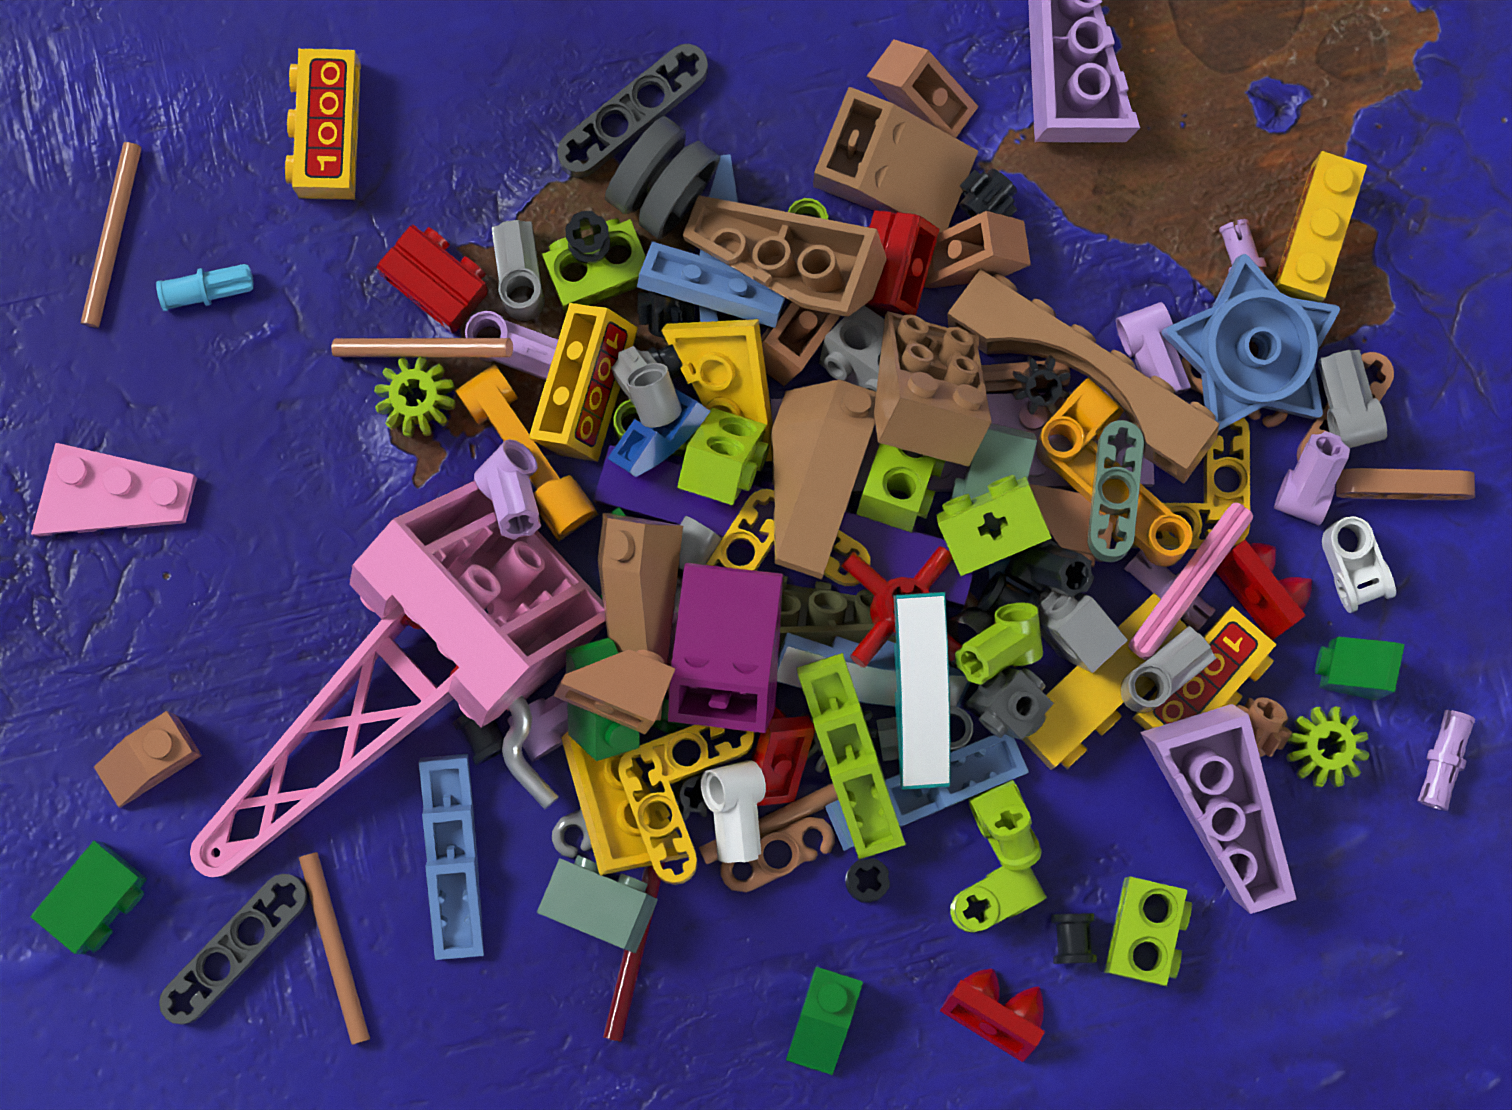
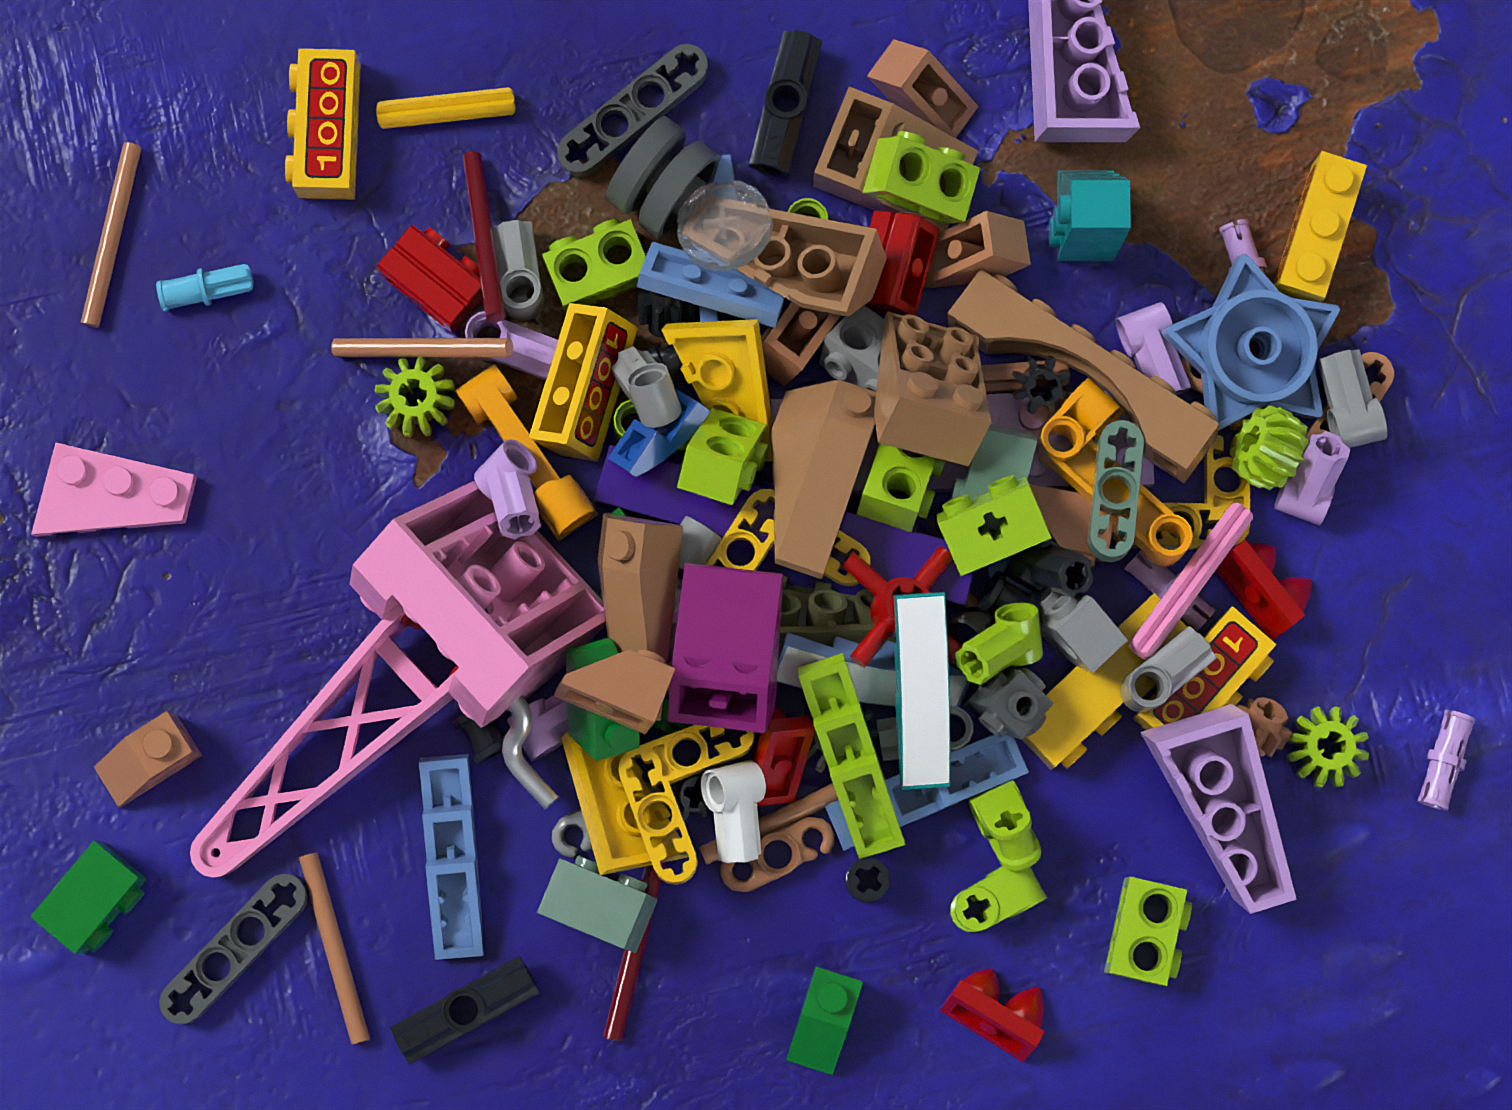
(436, 1024): none -> black piece
(445, 108): none -> yellow axle
(483, 237): none -> dark red bar
(599, 229): black bush -> none
(724, 225): none -> clear tile
(790, 77): none -> black piece
(920, 188): none -> lime brick
(989, 193): black gear -> none
(1074, 938): black bush -> none
(1090, 215): none -> teal wedge
(1269, 447): none -> lime gear
(1359, 566): white piece -> none
(1360, 667): green slope -> none
(1406, 484): nougat beam -> none

